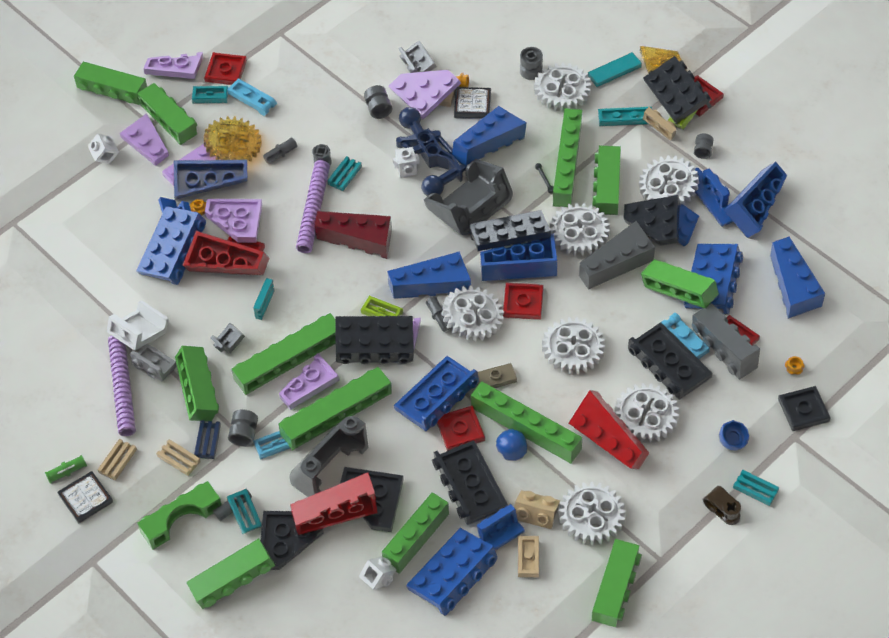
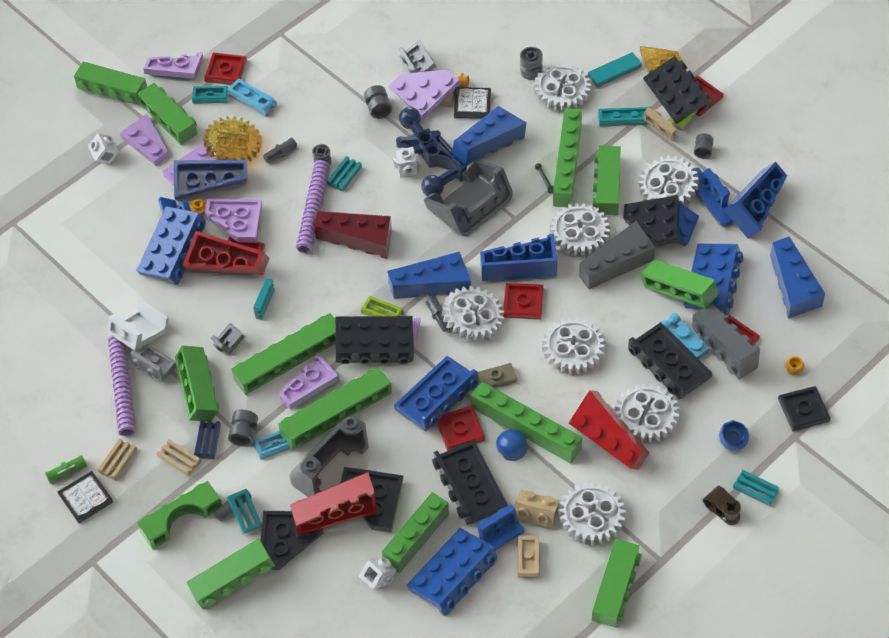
(509, 230): bracket -> none

